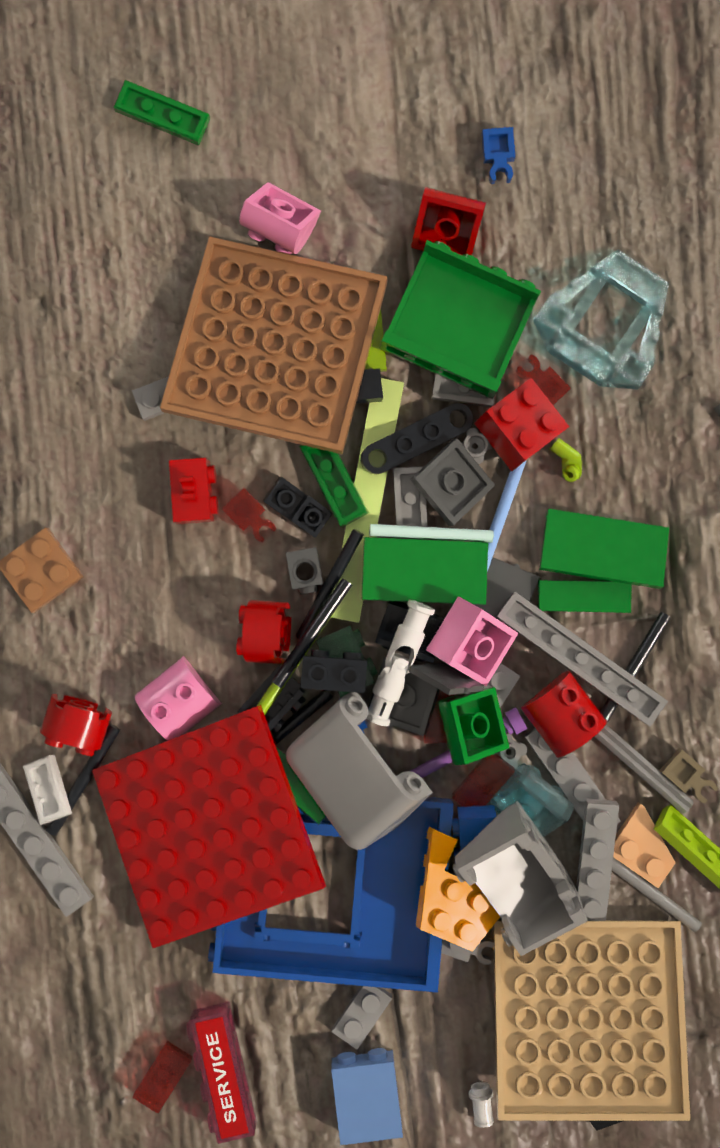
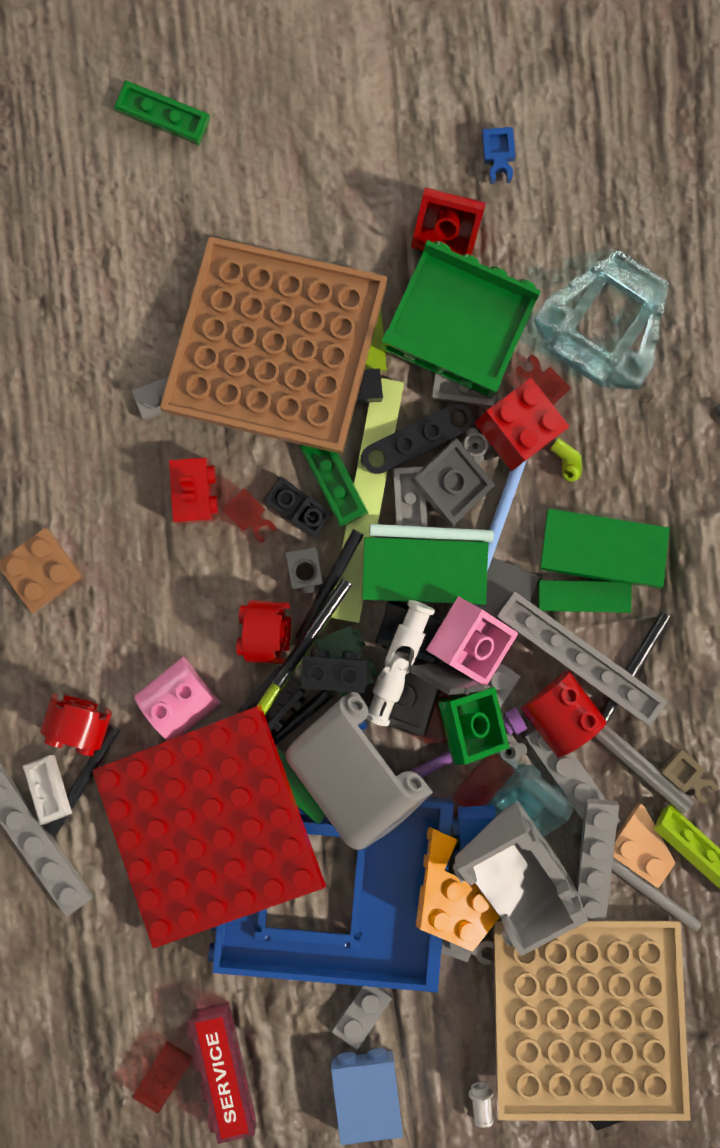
(279, 218): bright pink brick -> none

